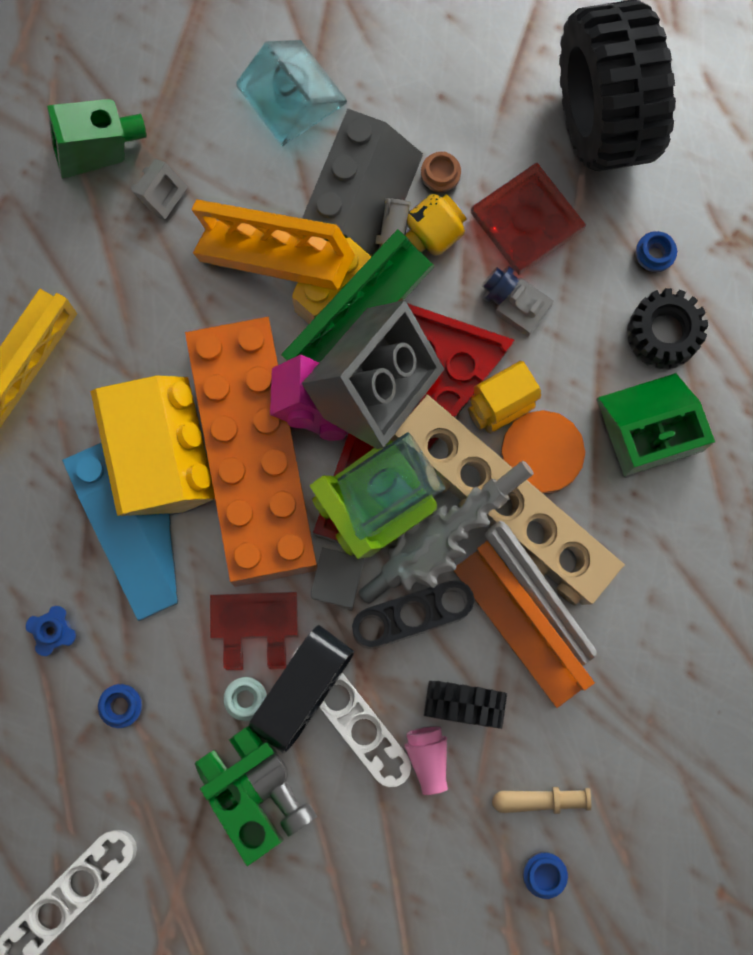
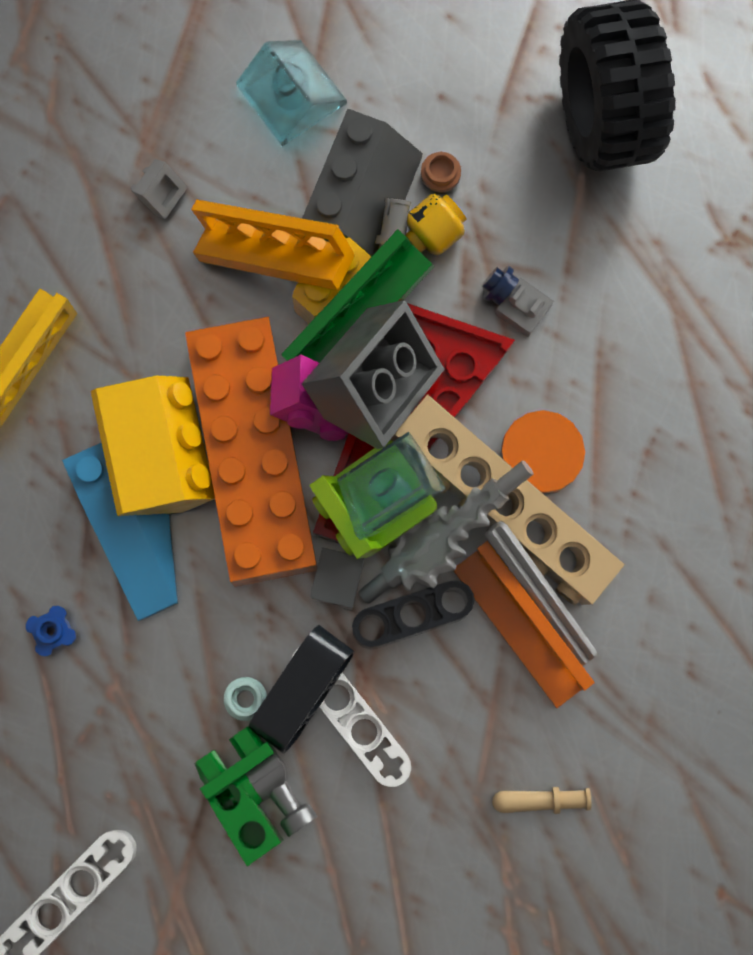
(91, 135): green torso -> none
(107, 701): blue plate -> none
(253, 617): clear red plate -> none
(429, 758): bright pink cone -> none
(465, 704): black tyre -> none
(504, 397): yellow brick -> none
(527, 218): clear red plate -> none
(545, 875): blue plate -> none
(655, 423): green slope -> none
(660, 241): blue plate -> none
(677, 307): black tyre -> none

